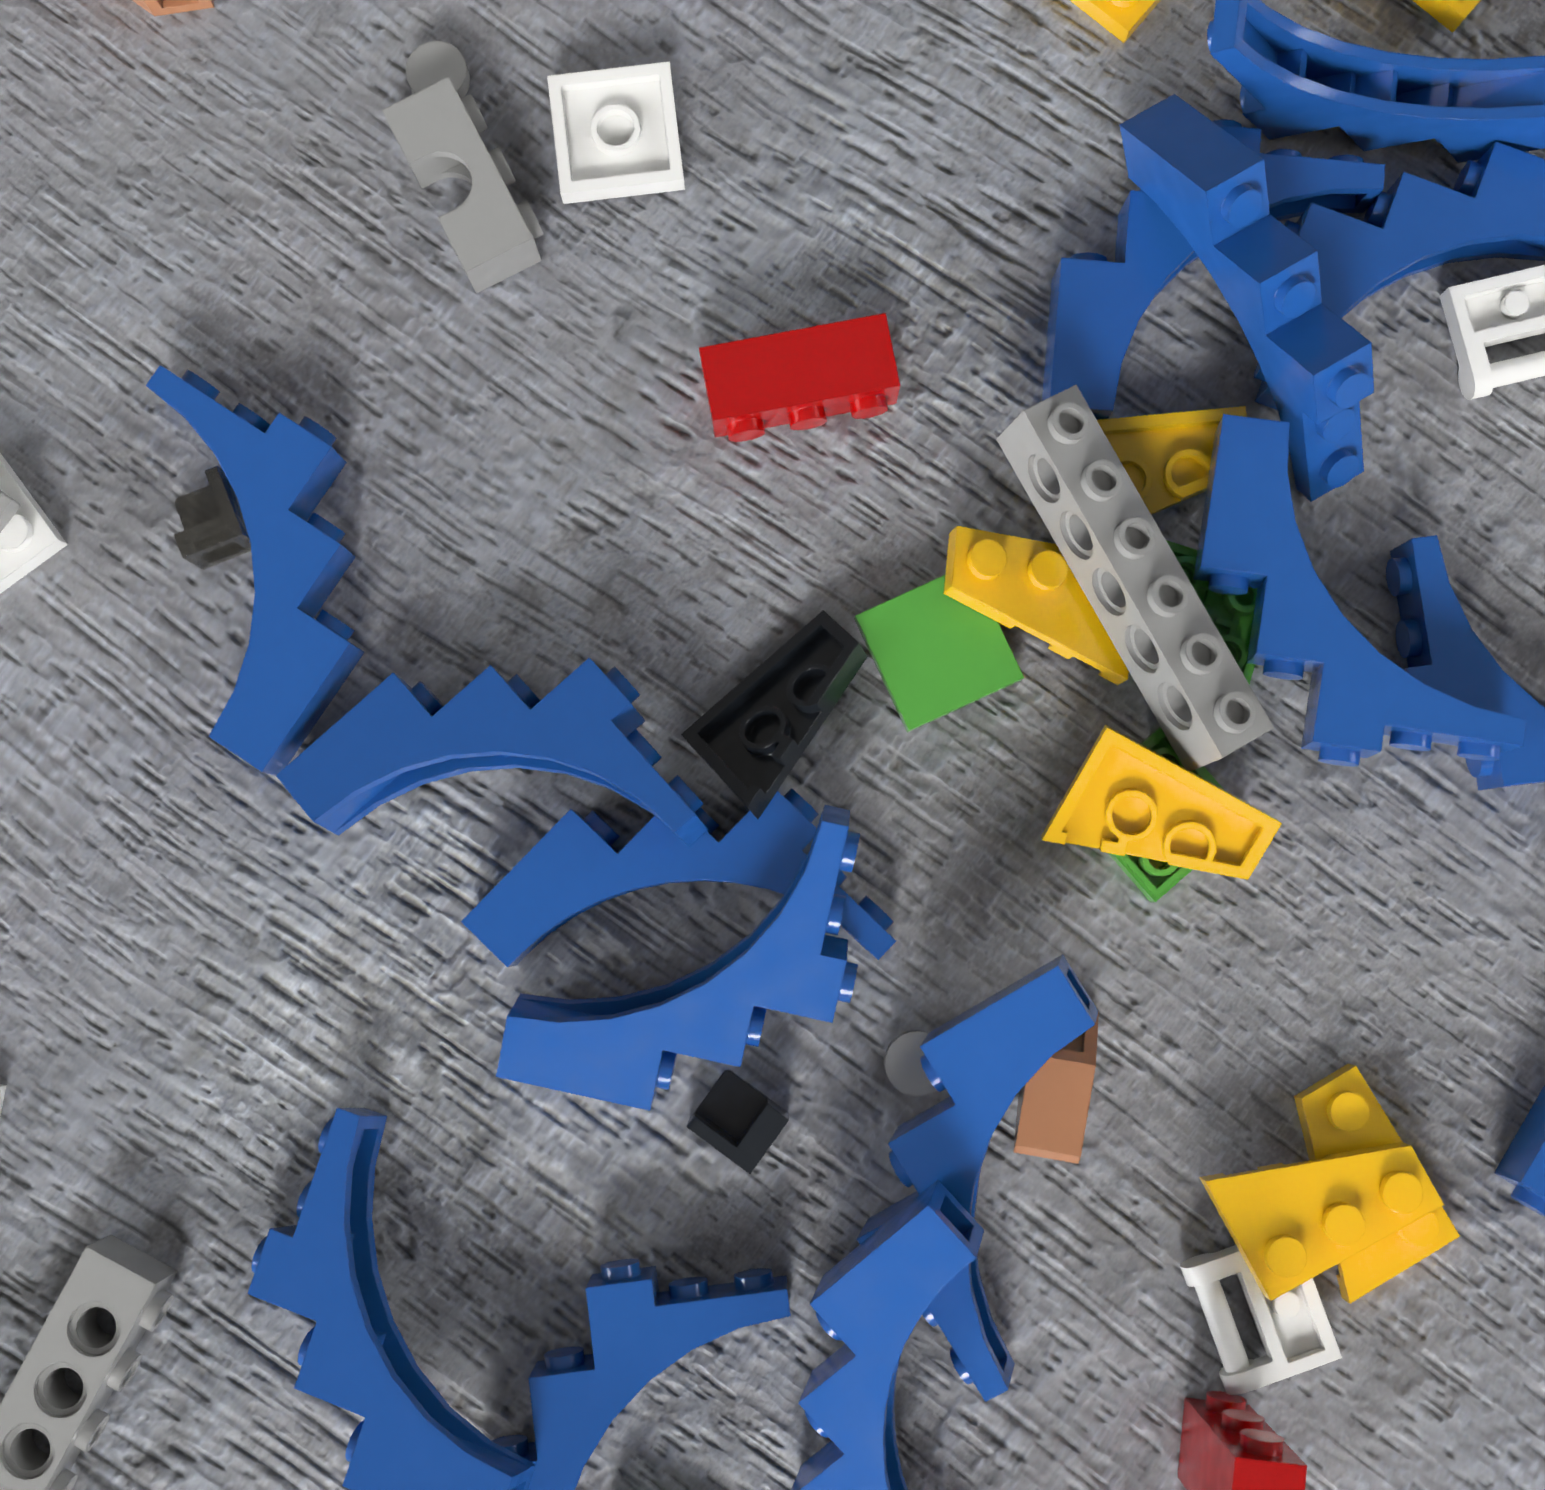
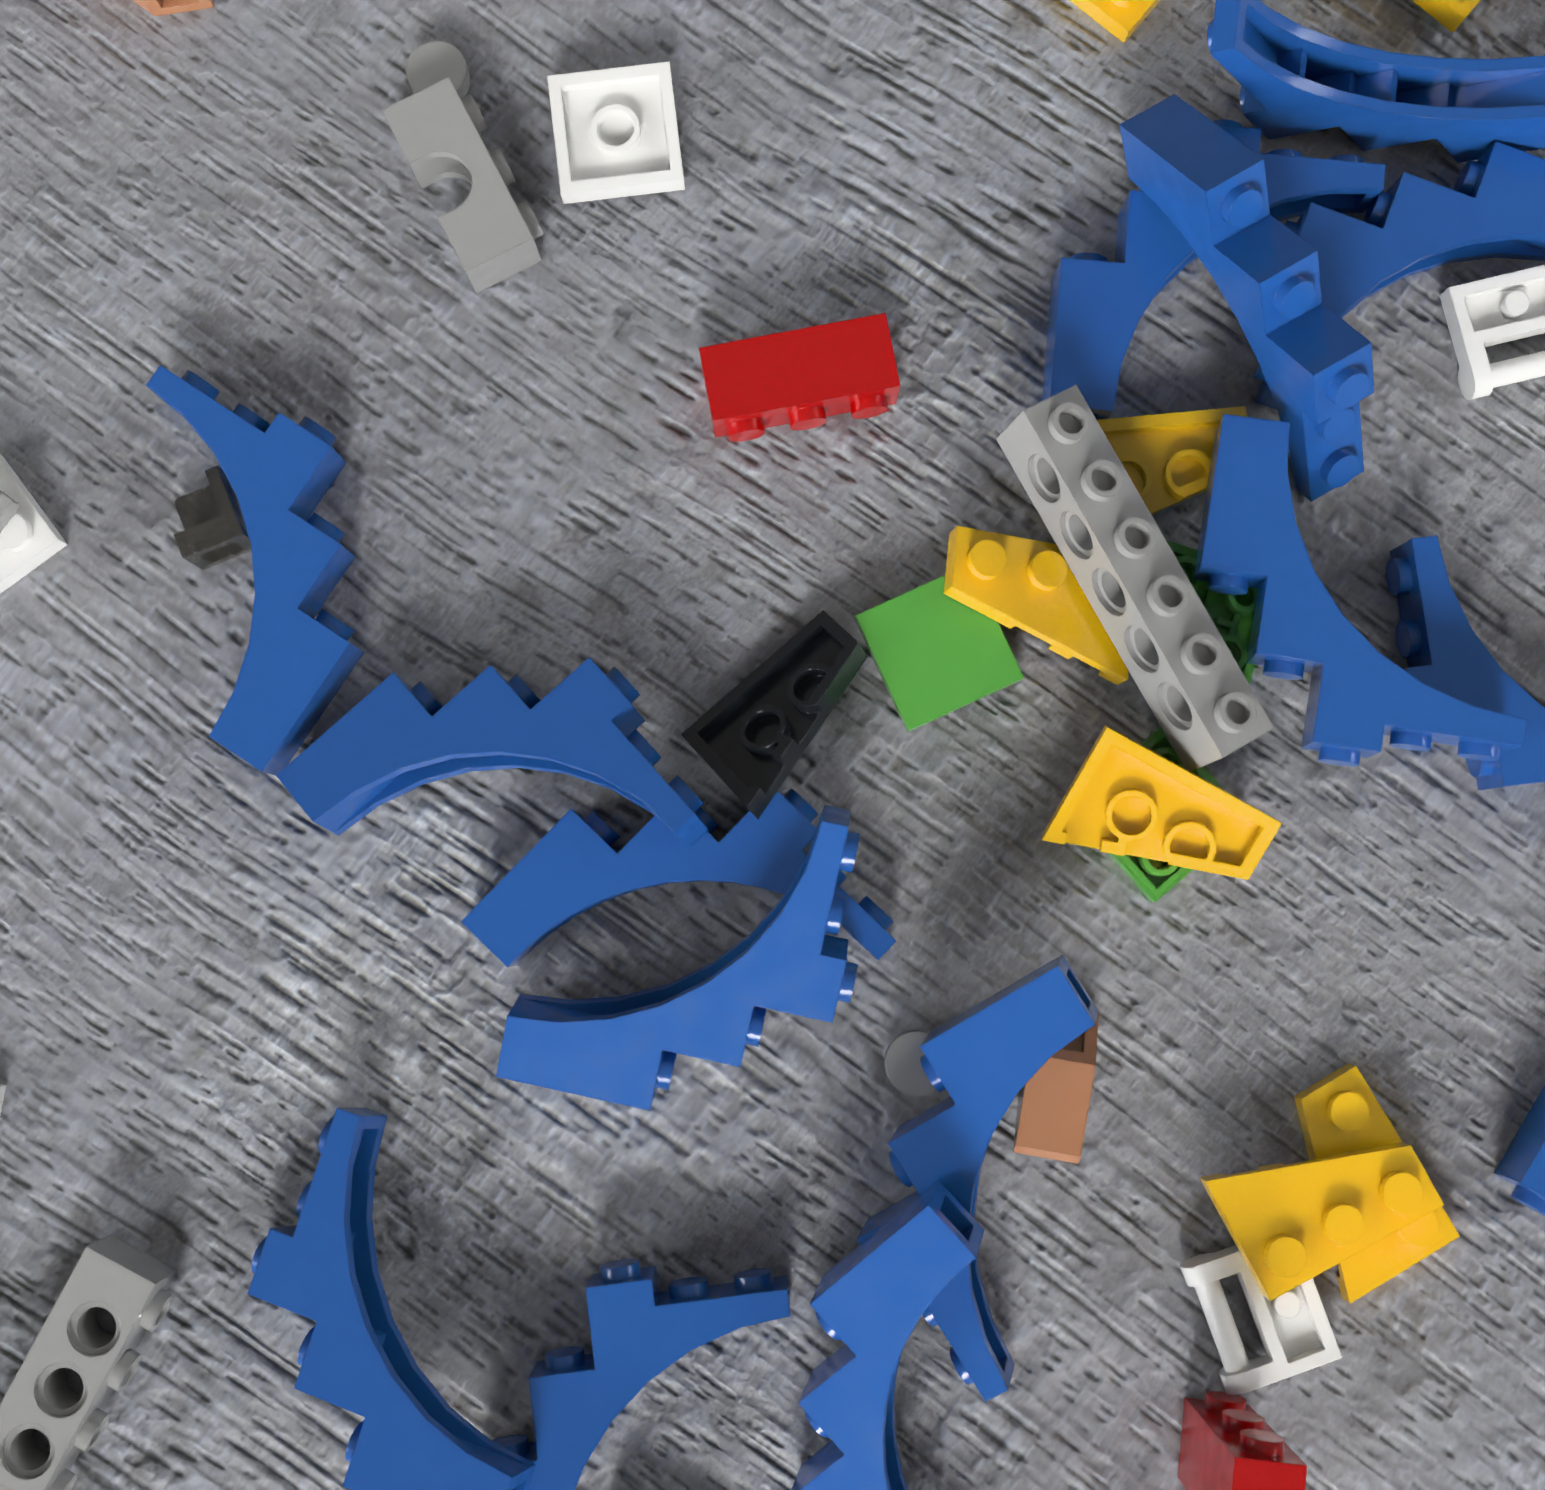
(738, 1120): black panel -> none

